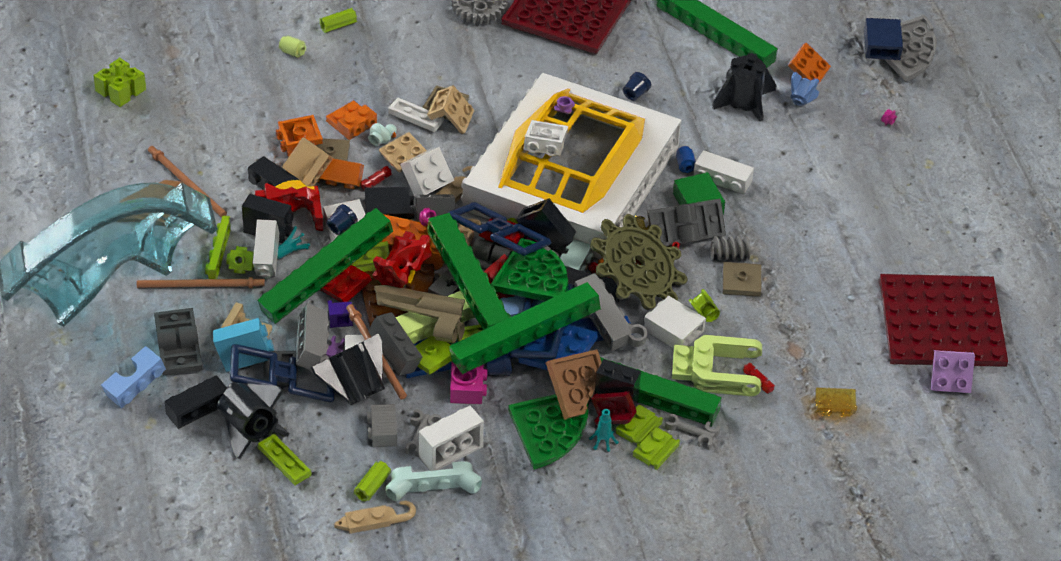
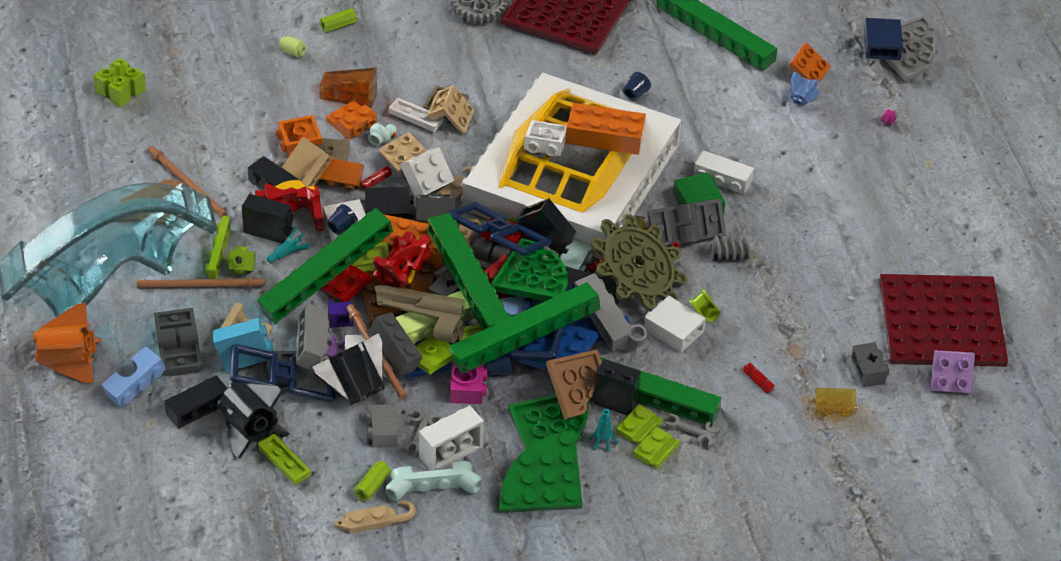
(67, 344): none -> orange brick
(266, 248): white brick -> none
(350, 85): none -> clear orange wedge
(425, 214): dark pink plate -> none
(544, 477): none -> green plate
(564, 105): medium lavender plate -> none
(605, 128): none -> orange brick
(619, 404): dark red bracket -> none
(685, 159): blue brick -> none
(696, 364): yellowish green plate -> none
(741, 279): dark tan plate -> none
(745, 85): black brick -> none
(869, 364): none -> dark grey brick

